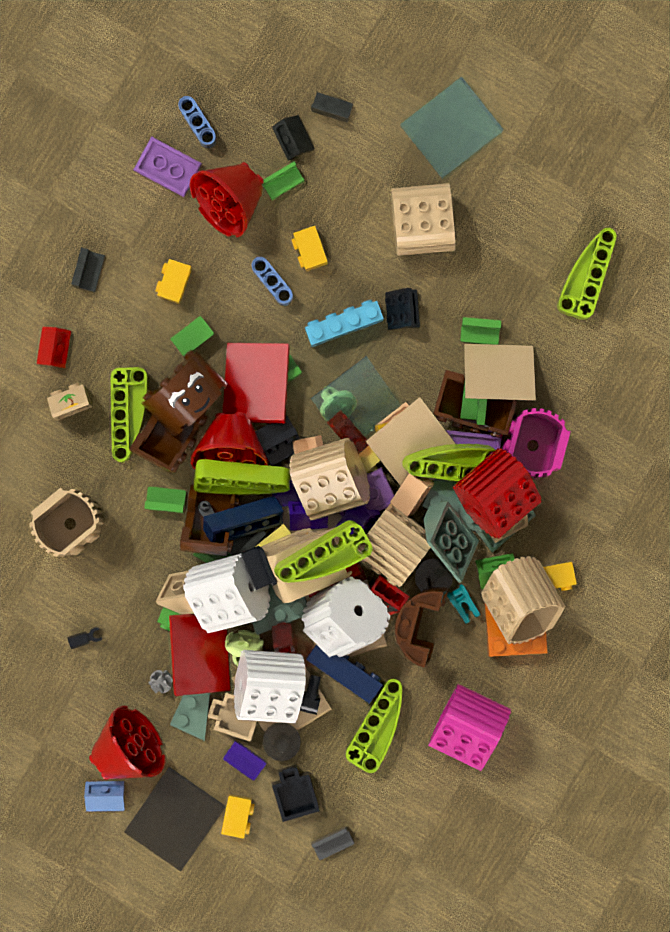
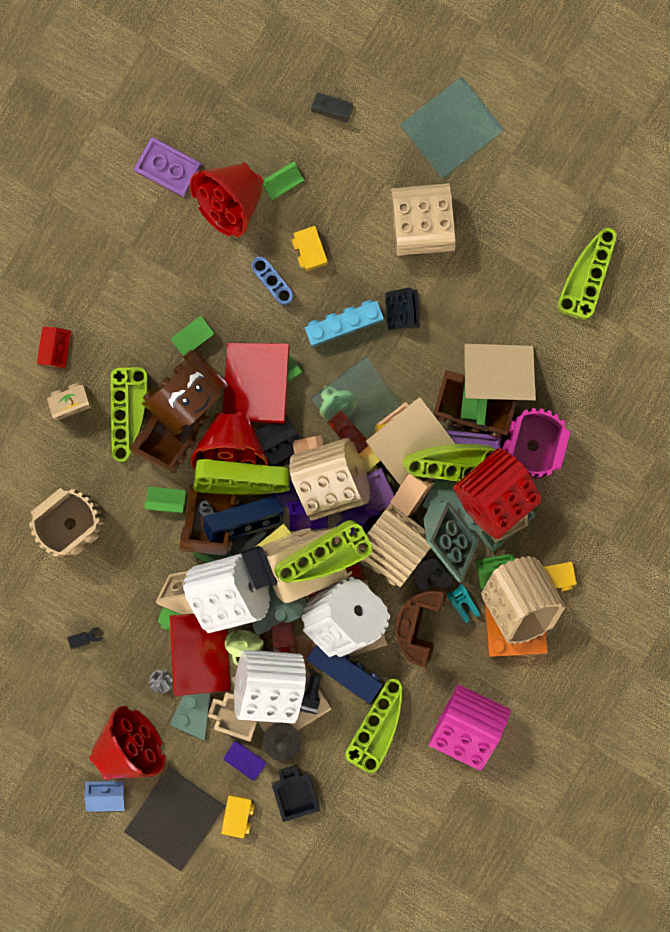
(88, 270): pearl dark grey panel -> none
(173, 281): yellow brick -> none
(194, 113): medium blue beam -> none
(292, 137): pearl dark grey panel -> none
(332, 843): dark grey panel -> none
(390, 595): red torso -> none
(480, 331): bright green panel -> none

